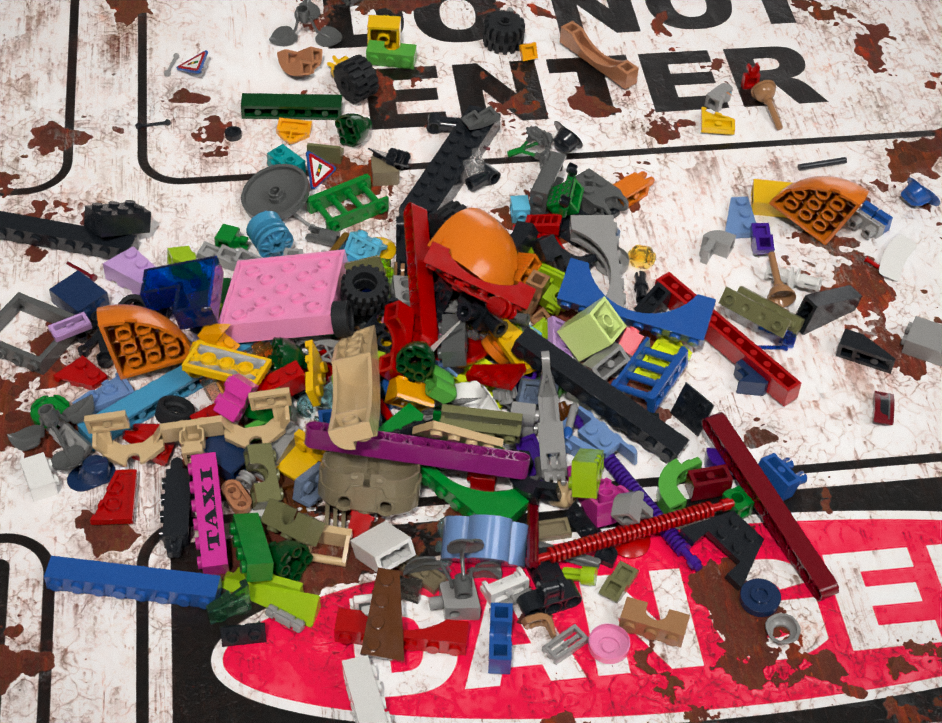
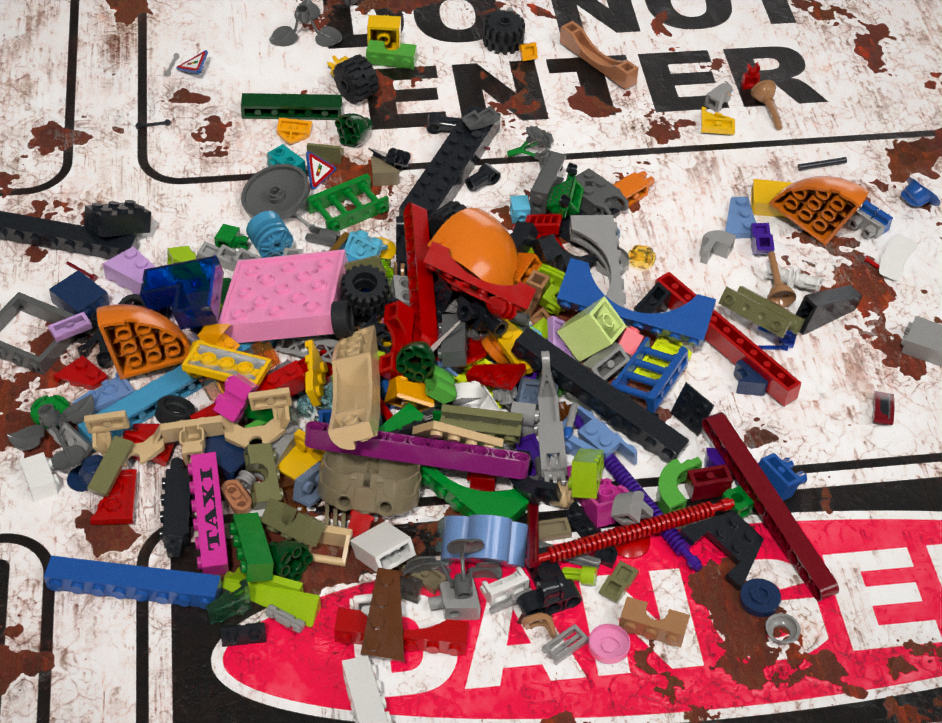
(110, 466): none -> olive tile
(233, 133): black tile -> none
(285, 352): dark green piece -> none
(301, 62): nougat brick -> none
(475, 164): clear bracket -> none
(500, 638): blue arch -> none
(566, 139): black piece -> none
(640, 286): black pin -> none
(862, 350): black slope -> none

